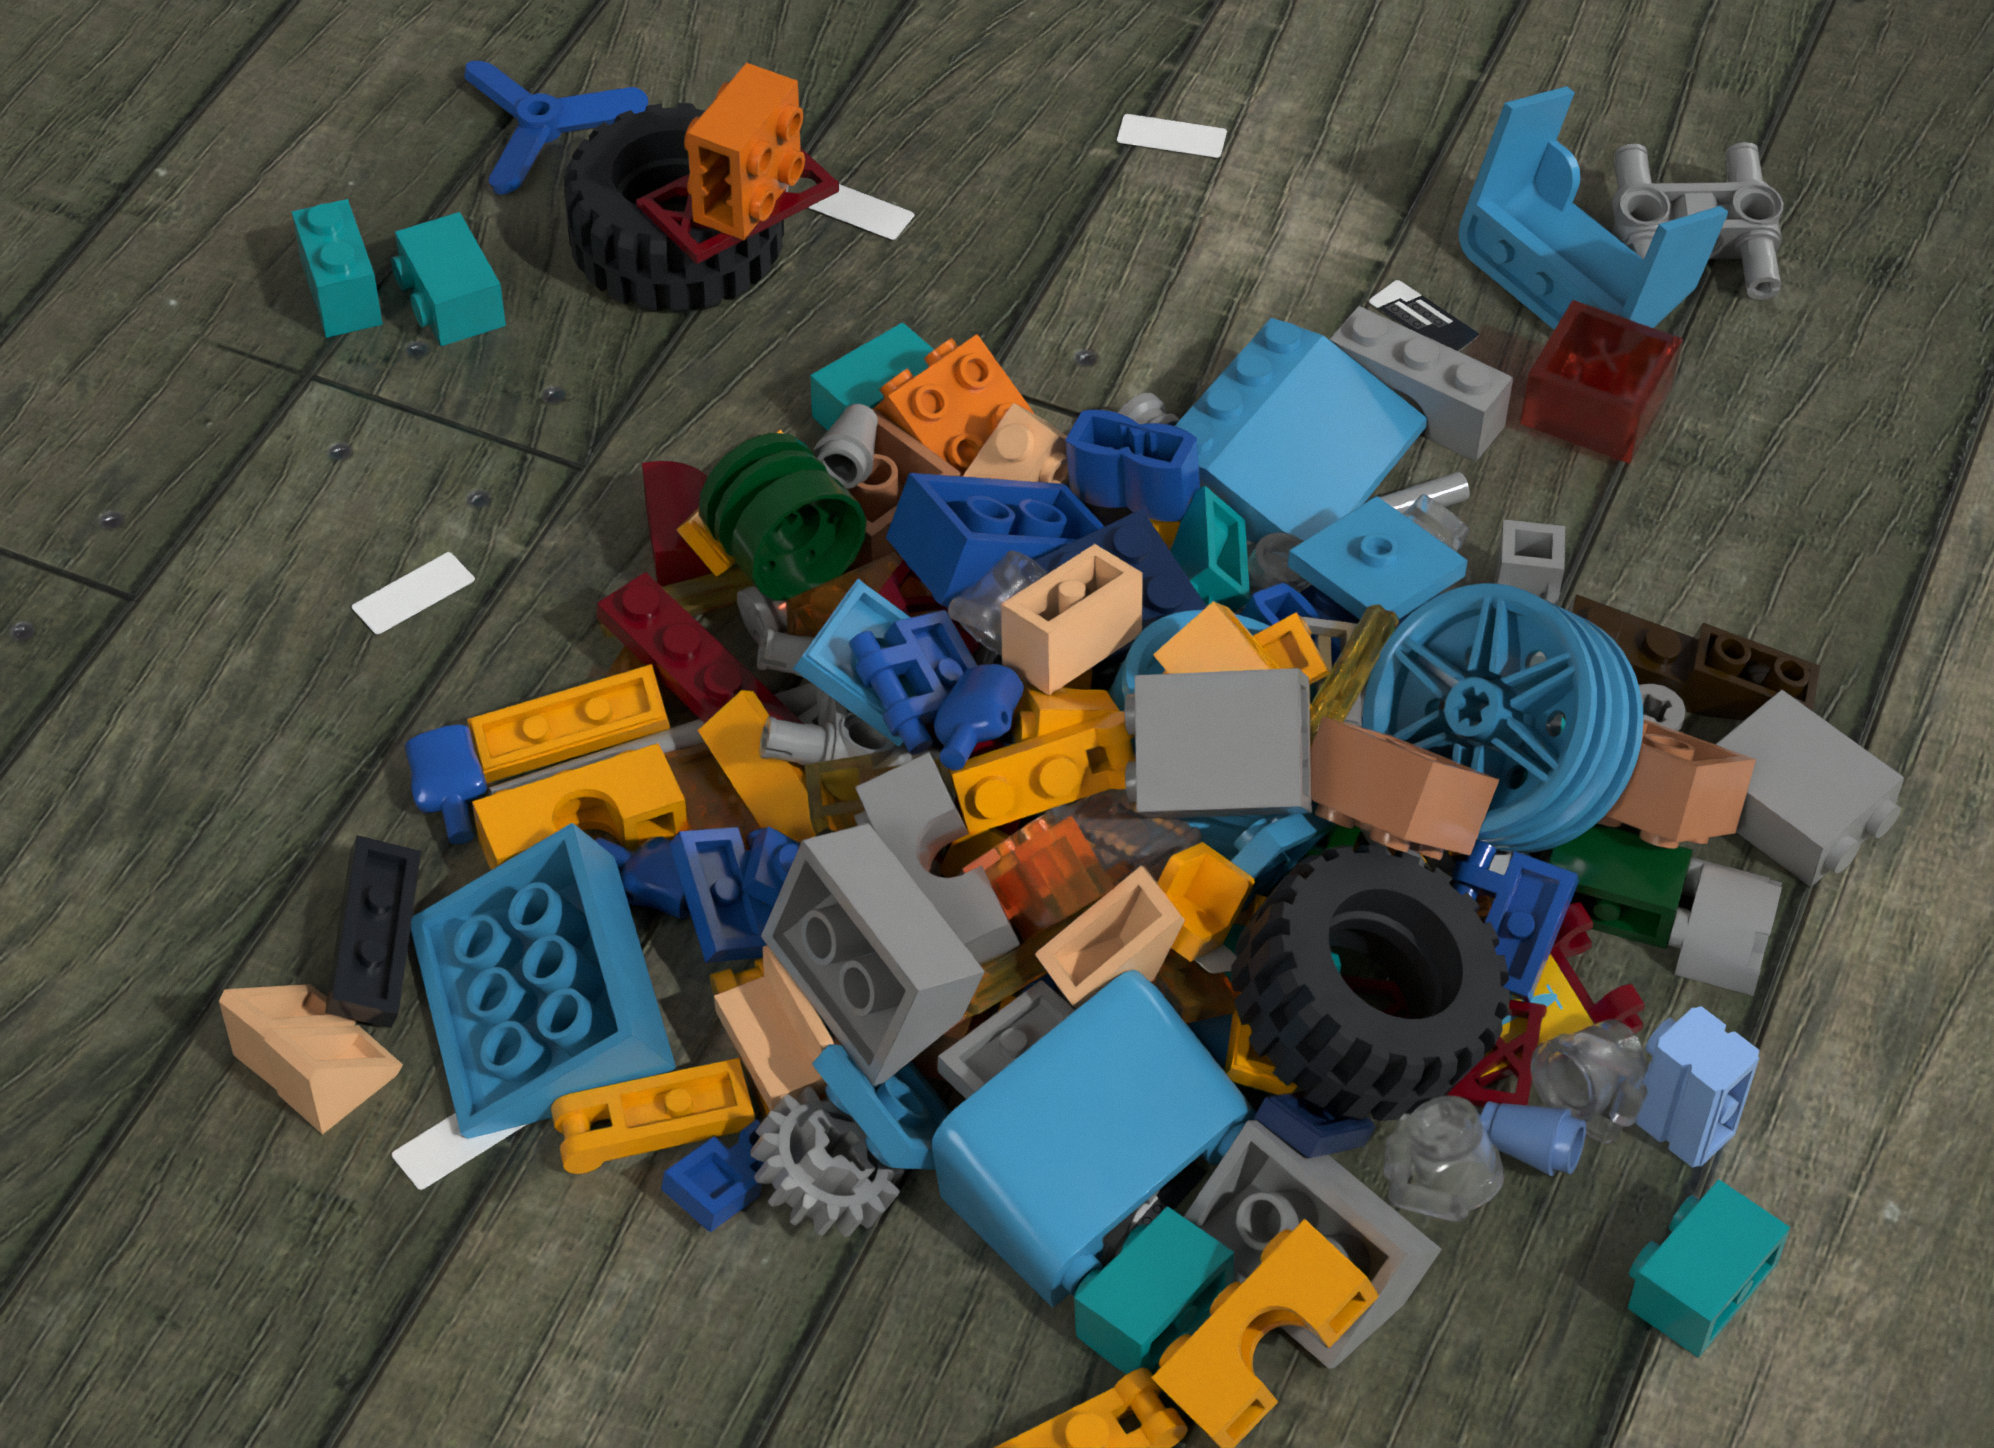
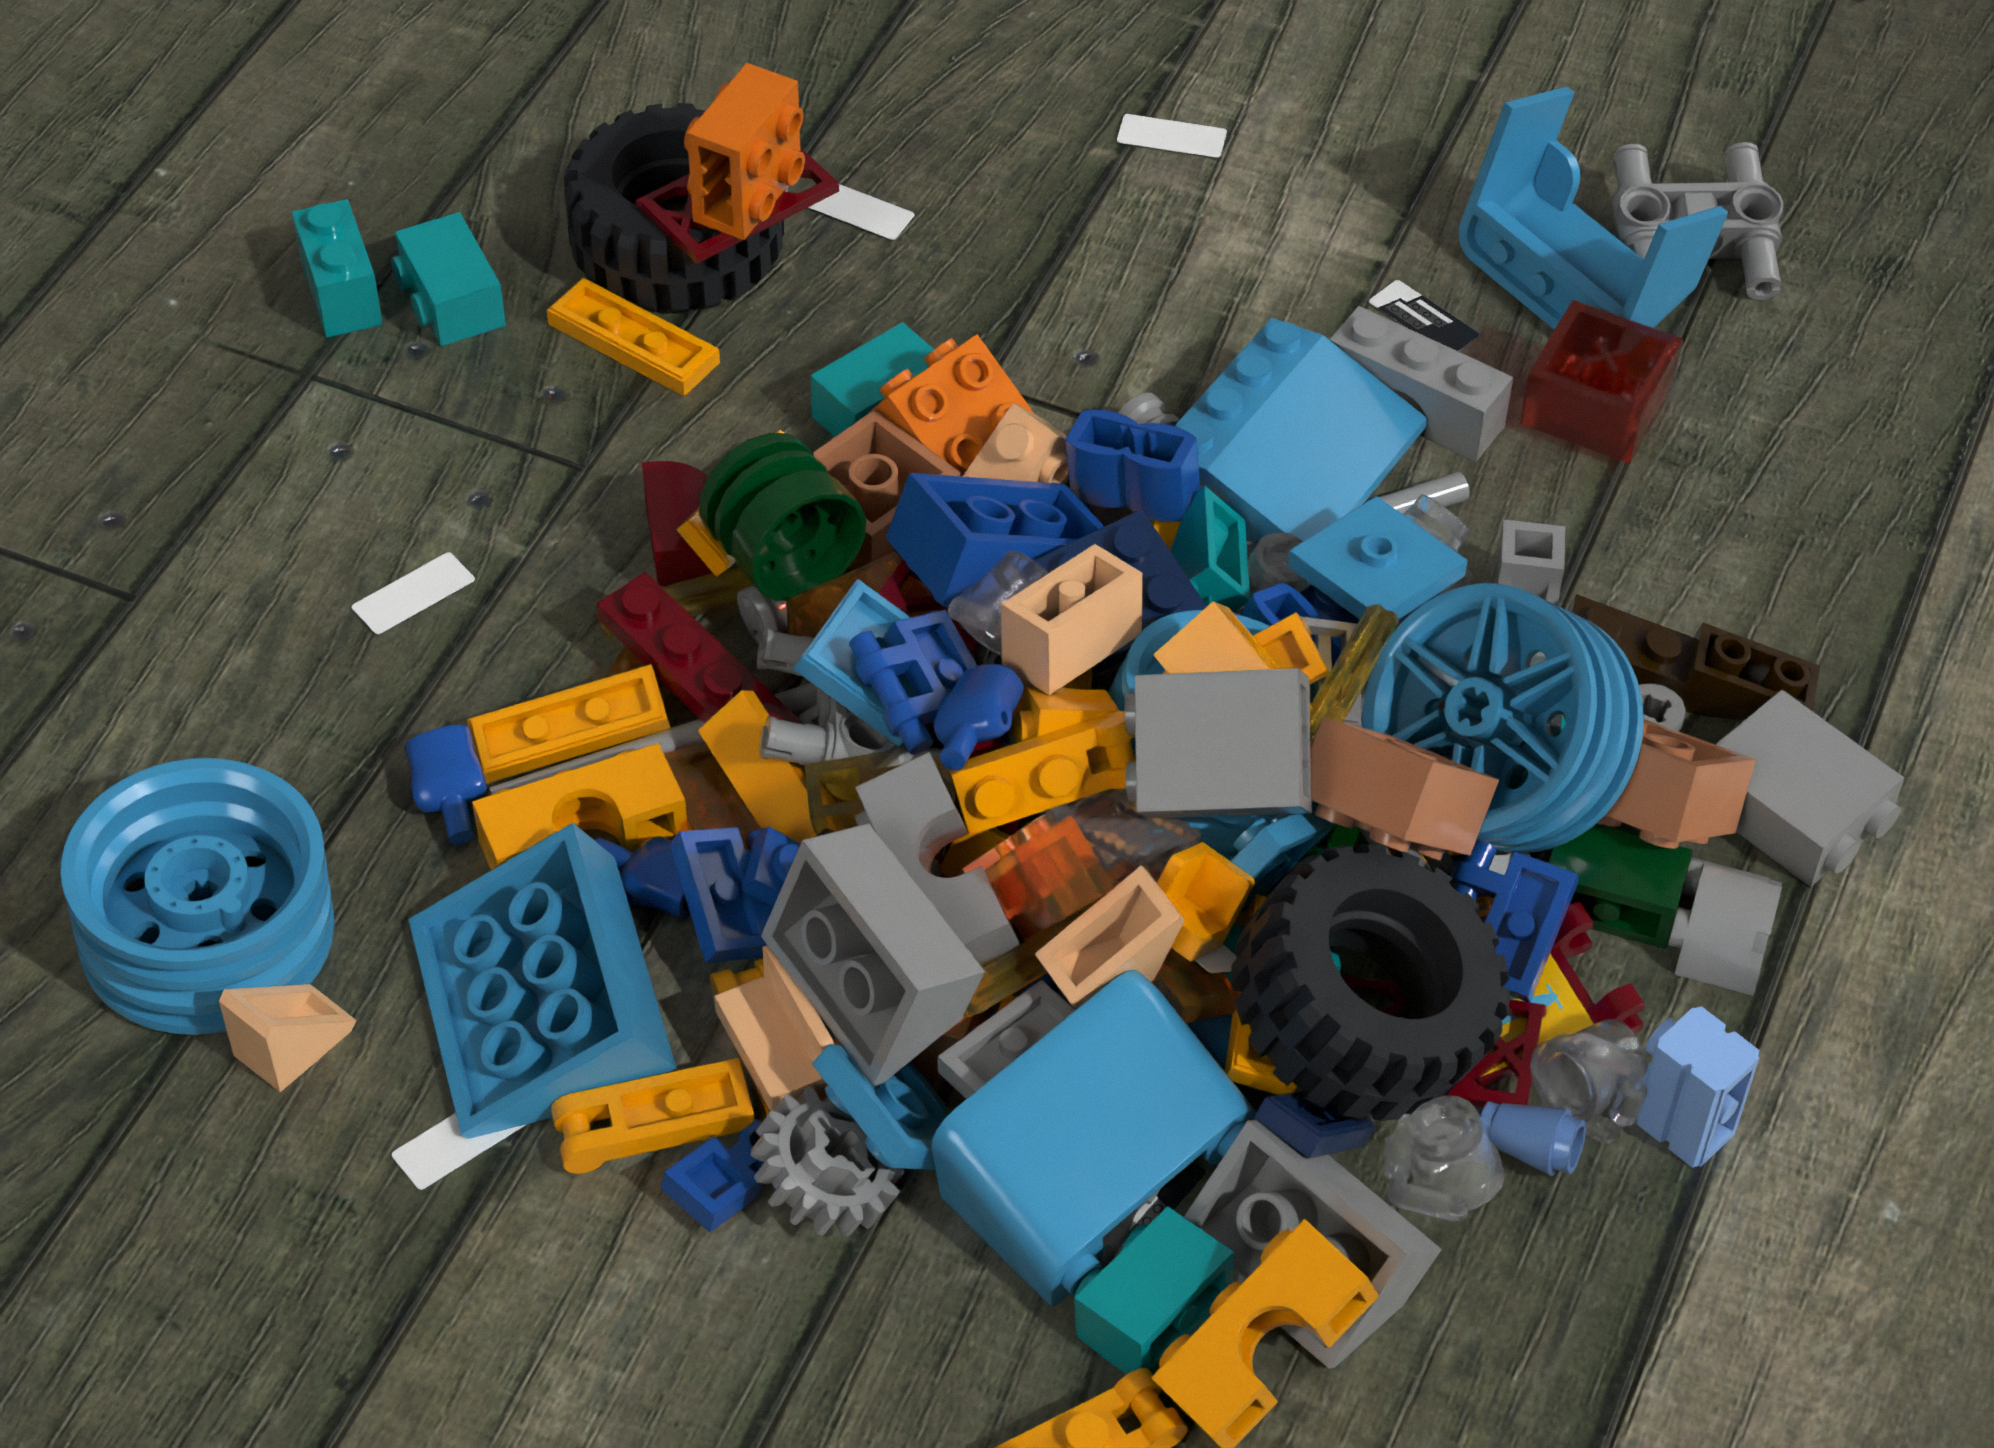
(202, 910): none -> dark azure wheel
(327, 1070): light nougat slope -> none
(373, 932): black plate -> none
(543, 118): blue piece -> none
(633, 336): none -> light orange tile
(849, 445): light grey cone -> none
(1706, 1266): teal brick -> none

